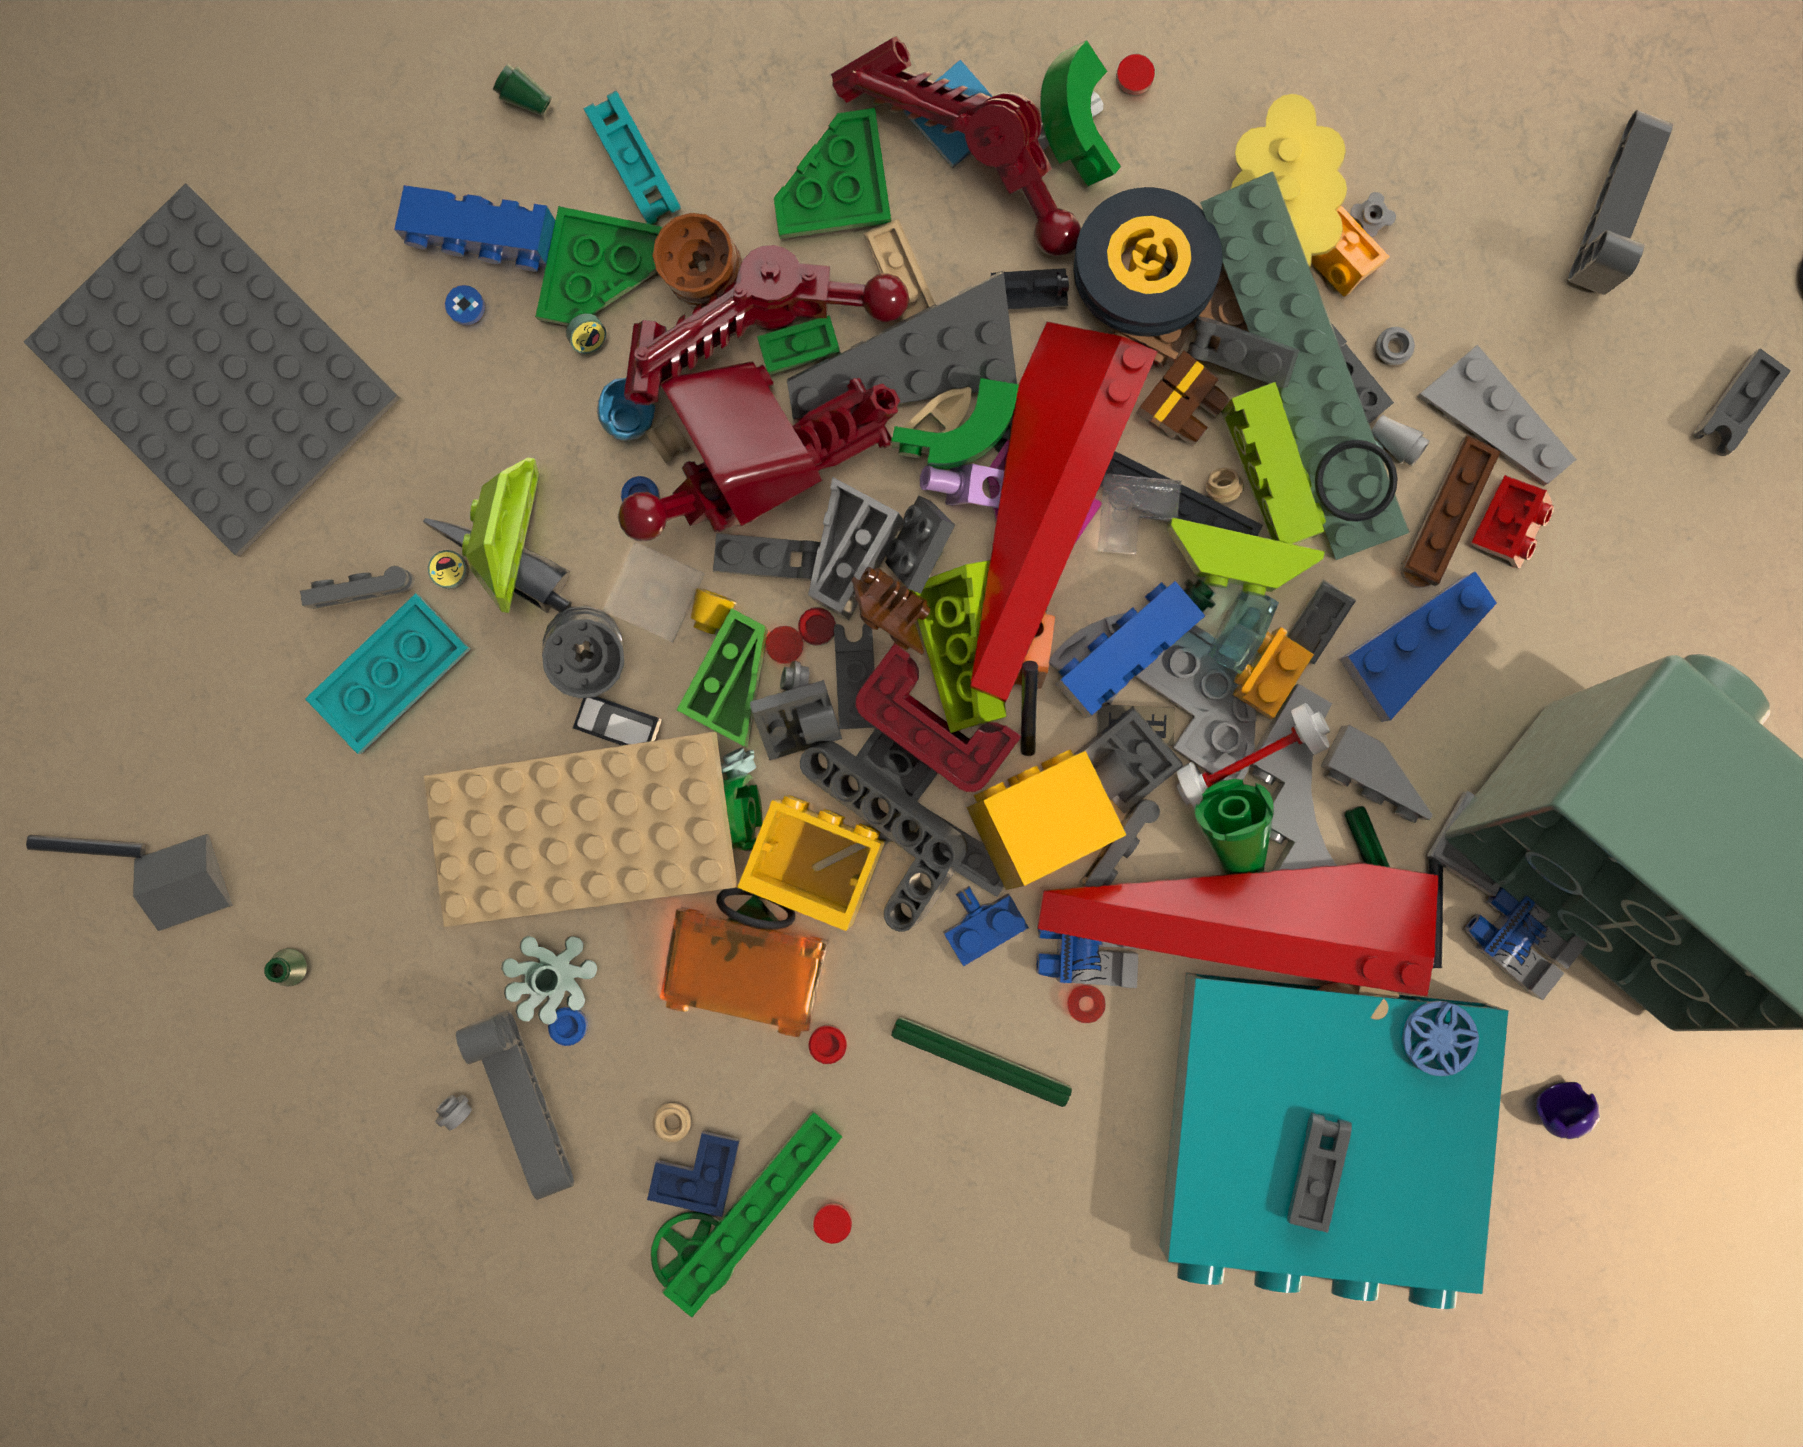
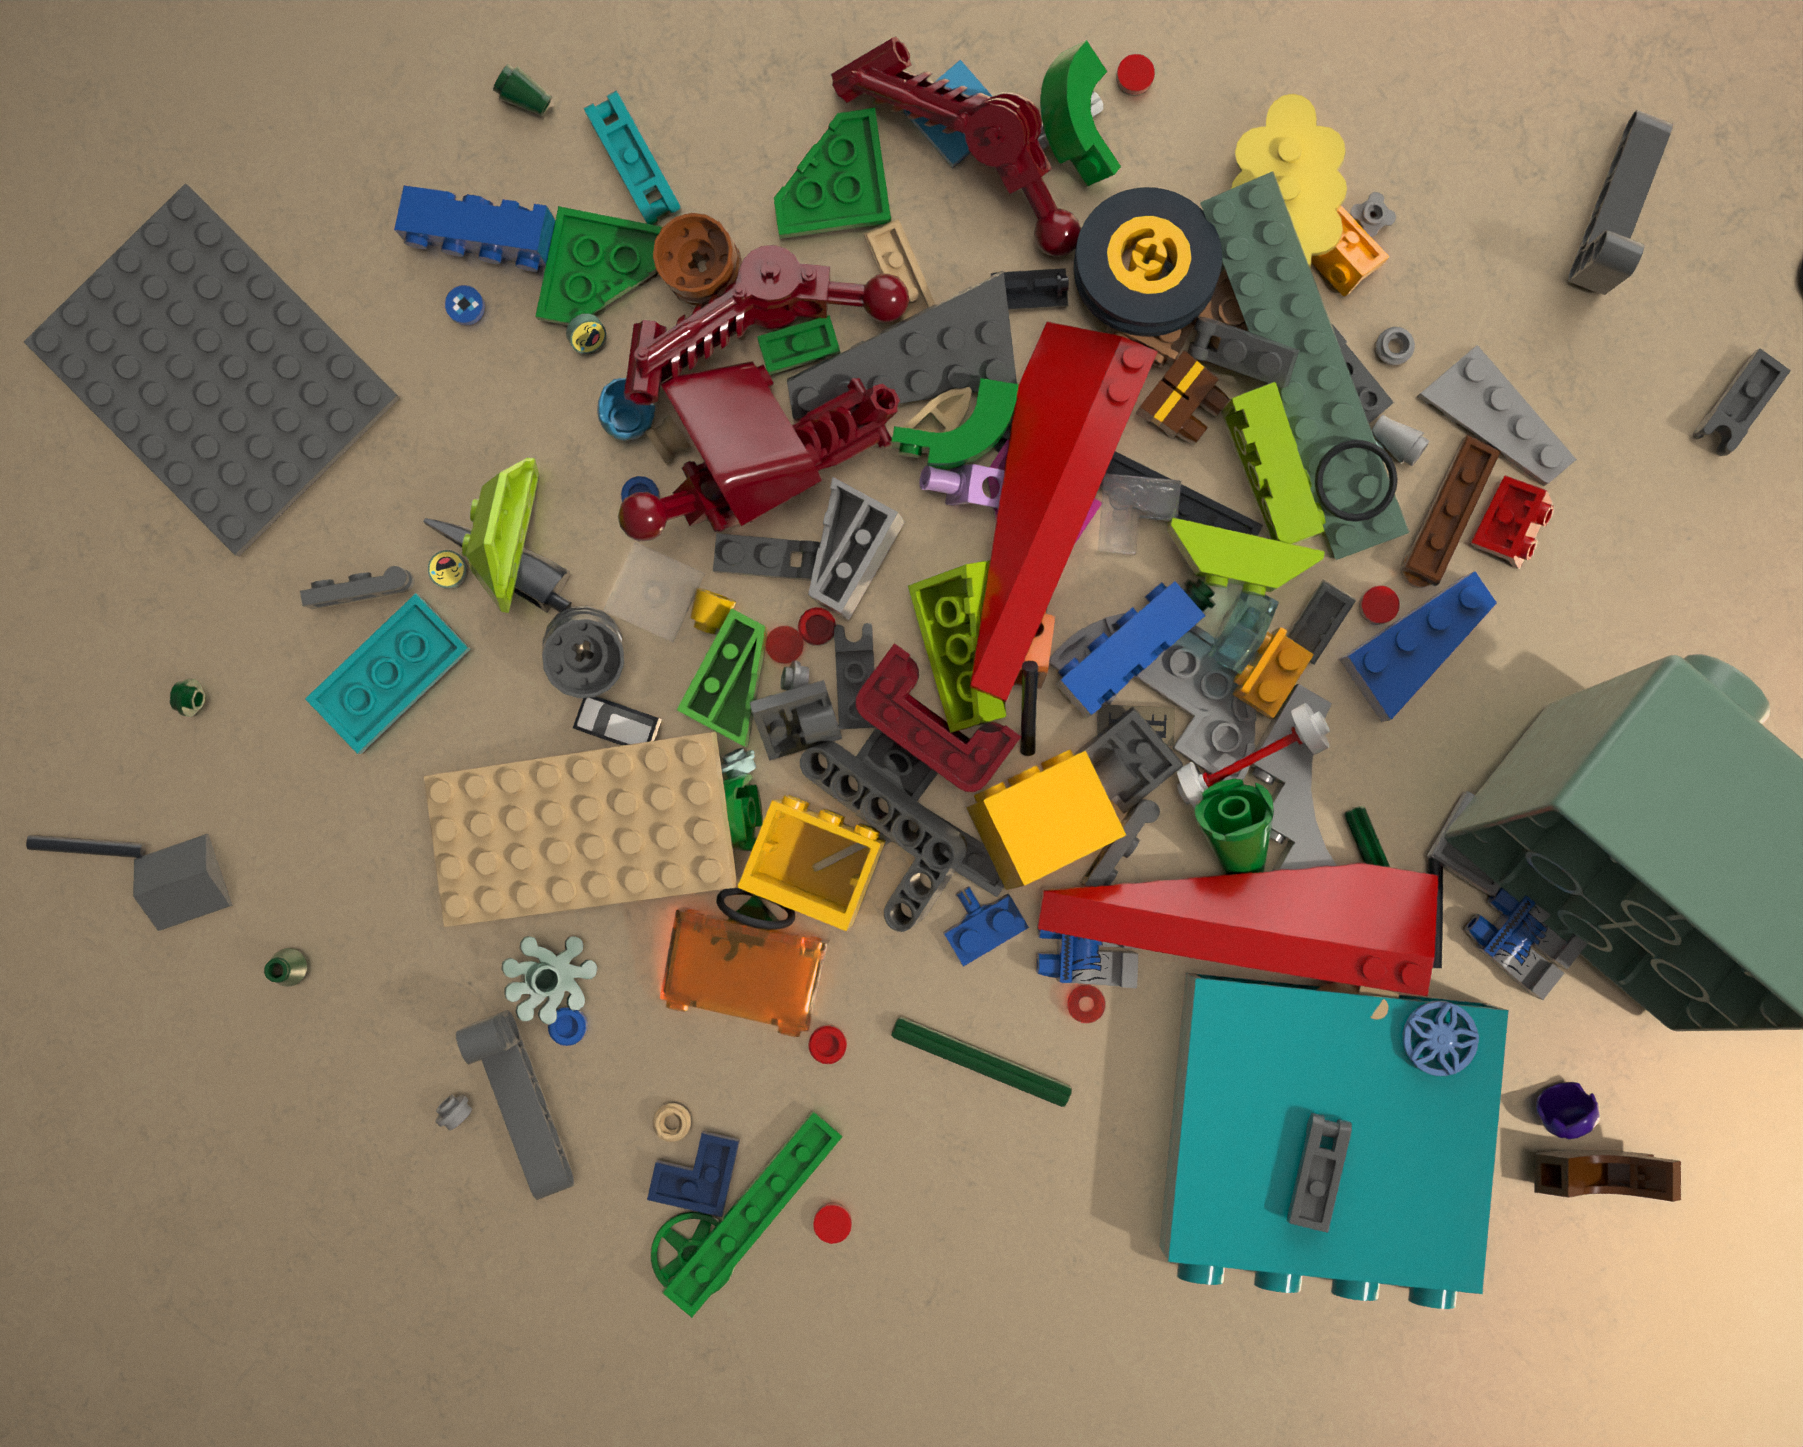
(187, 697): none -> dark green plate
(890, 607): reddish brown hinge -> none
(919, 543): dark grey plate -> none
(1224, 485): tan plate -> none
(1371, 766): light grey slope -> none
(1379, 605): none -> red tile
(1606, 1172): none -> reddish brown arch

